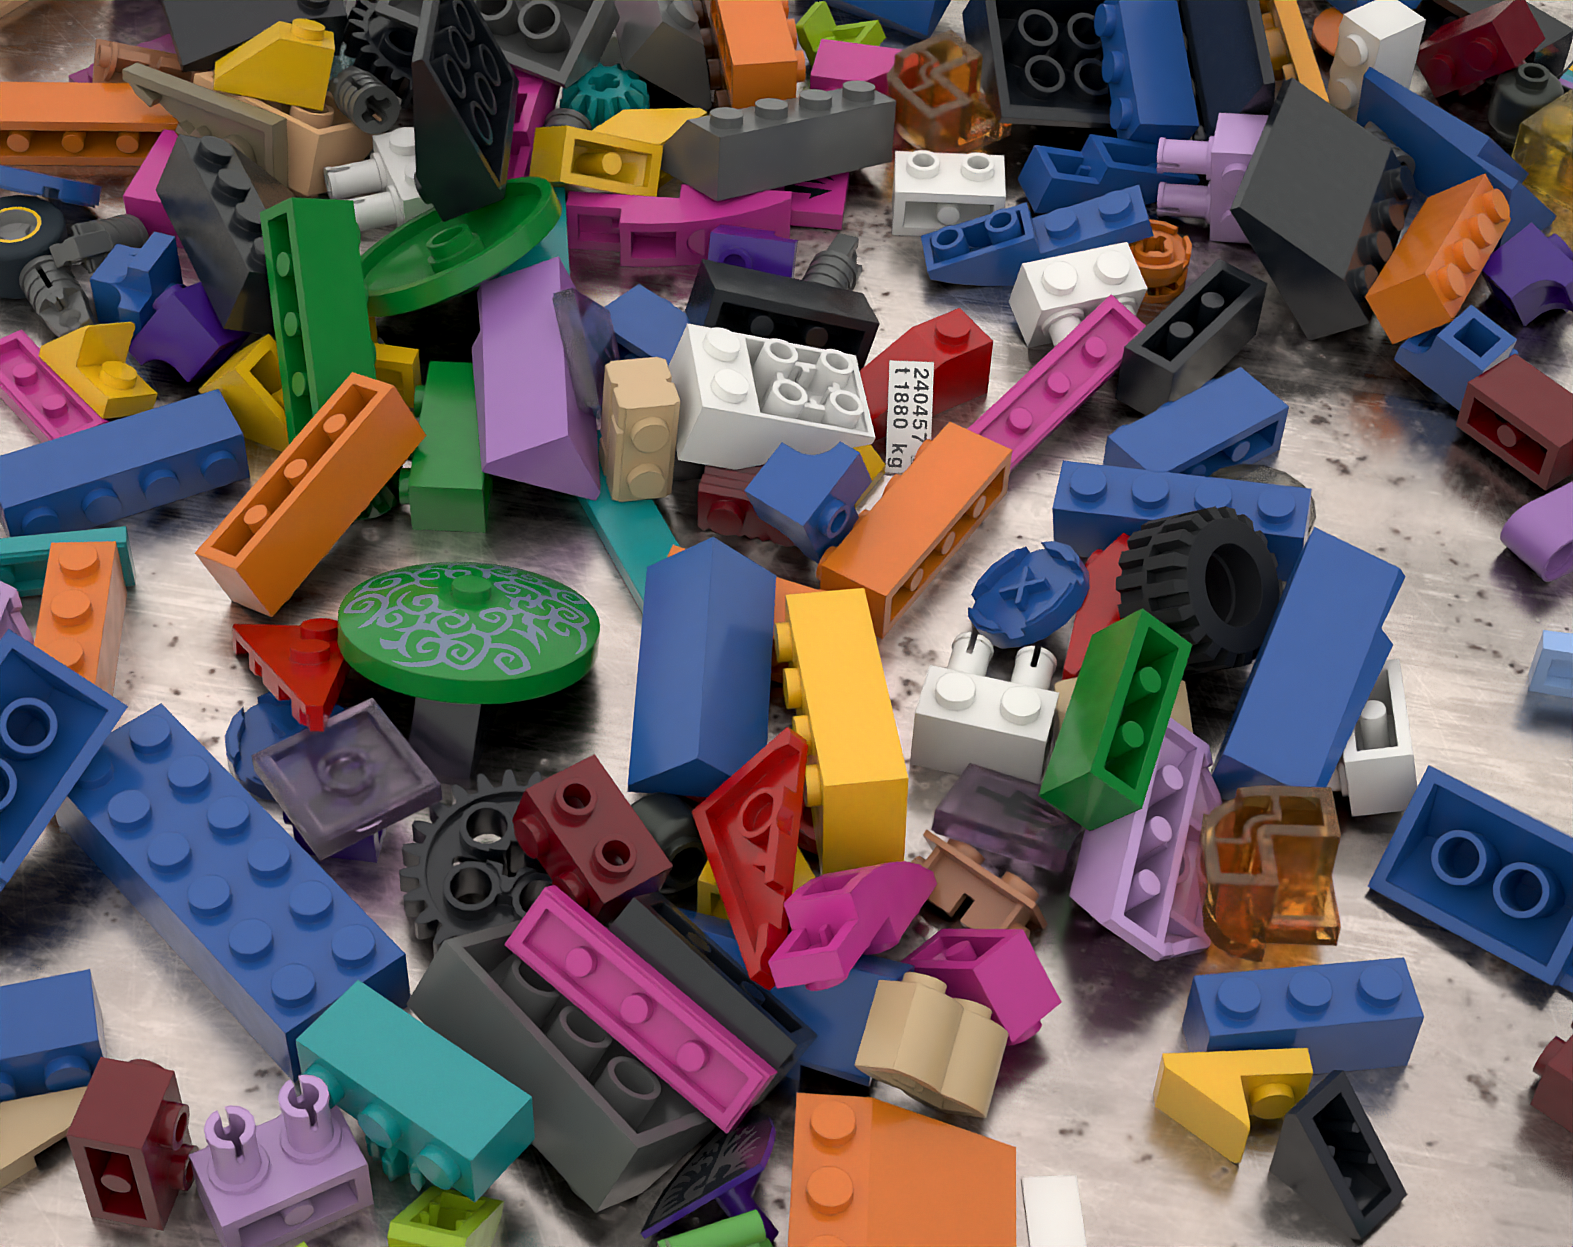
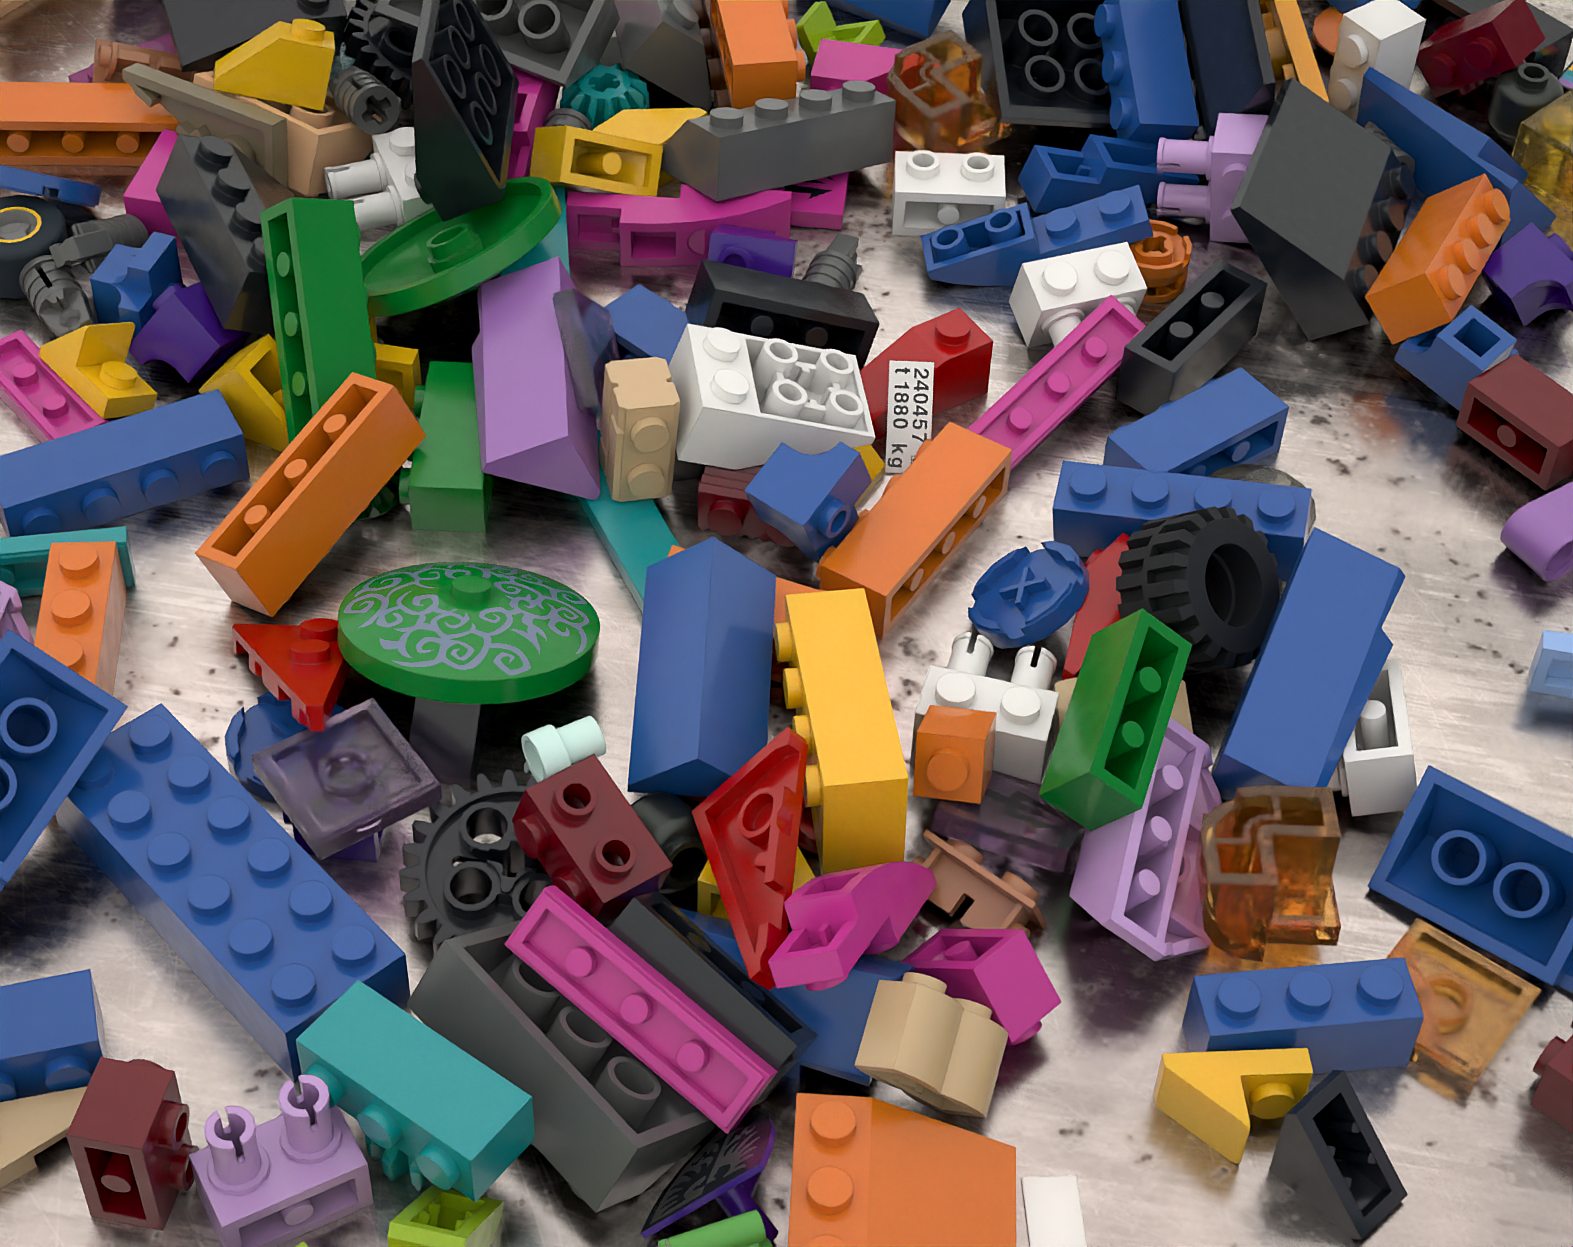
(553, 749): none -> light aqua brick
(954, 754): none -> orange brick
(1466, 1005): none -> clear orange tile

